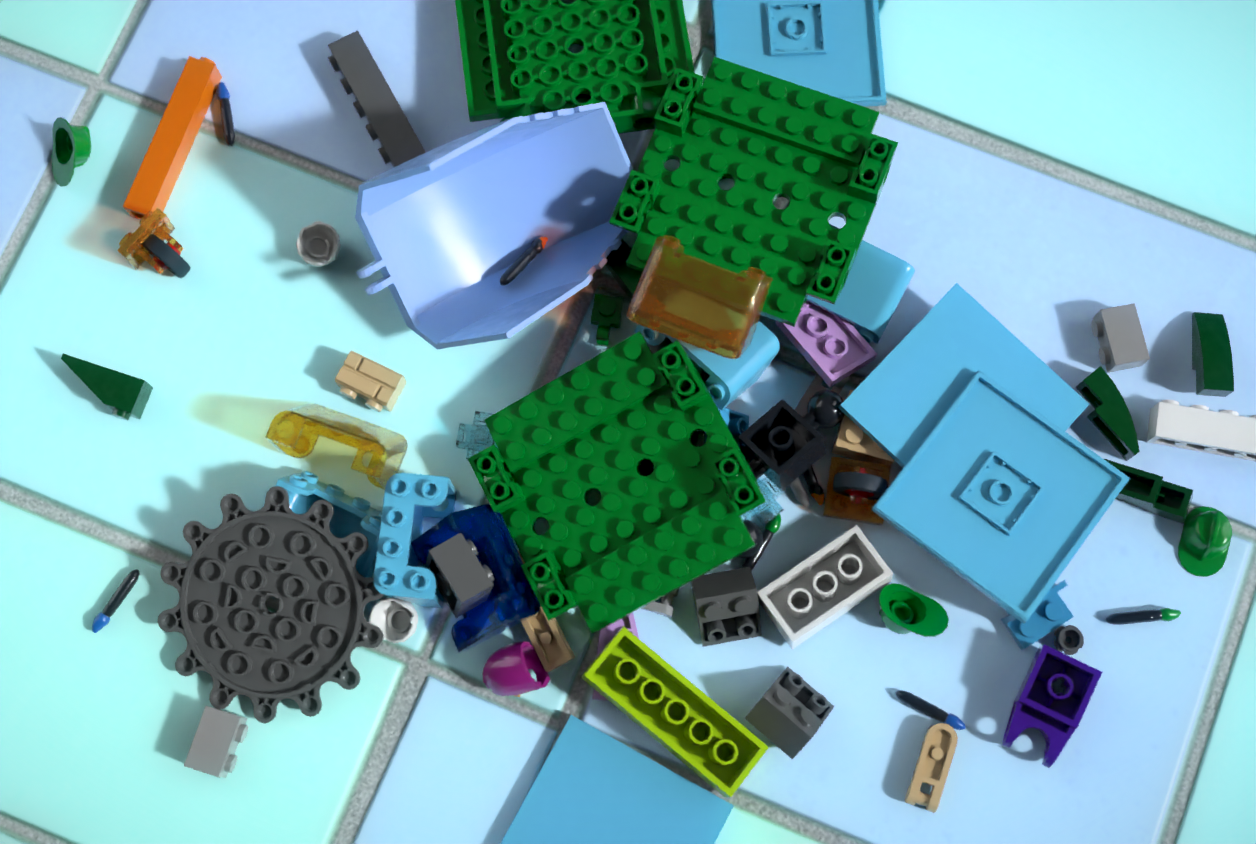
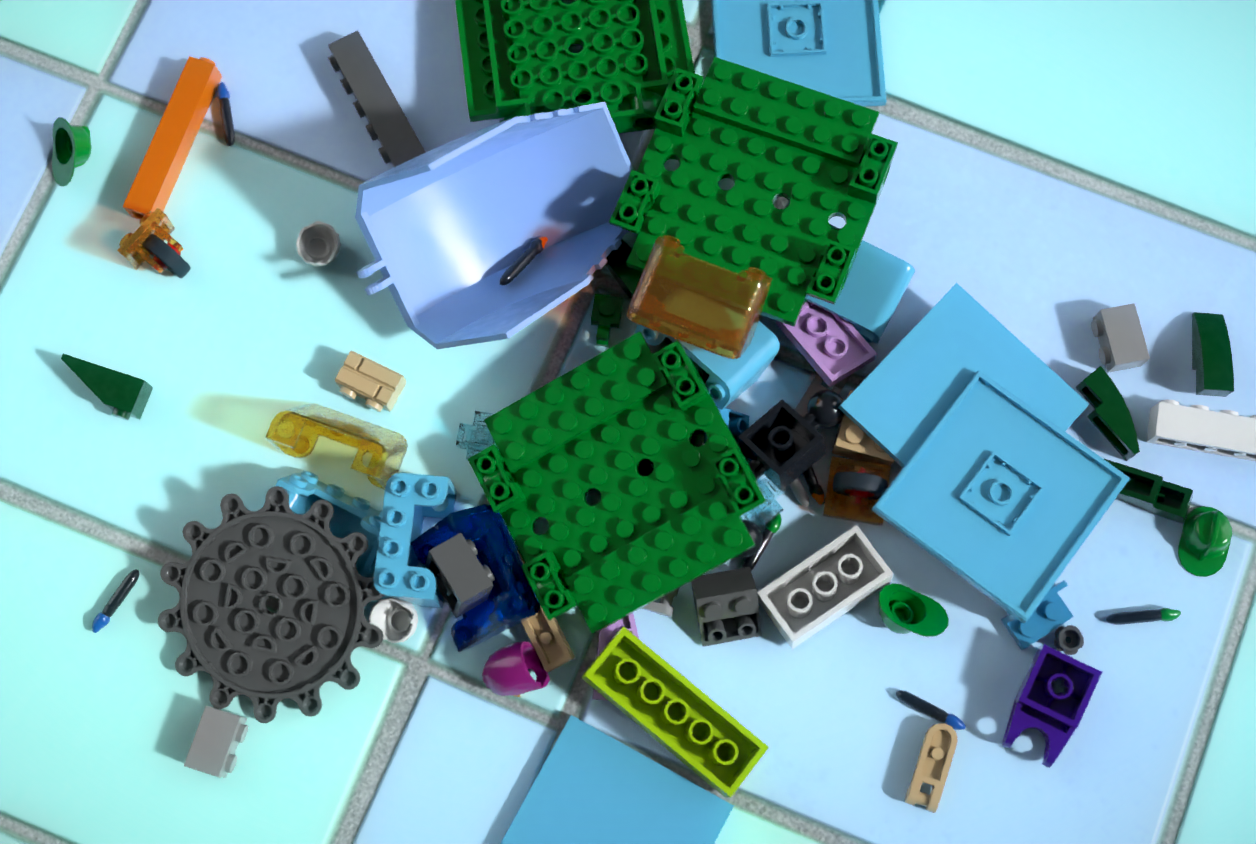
(790, 712): dark grey slope -> none

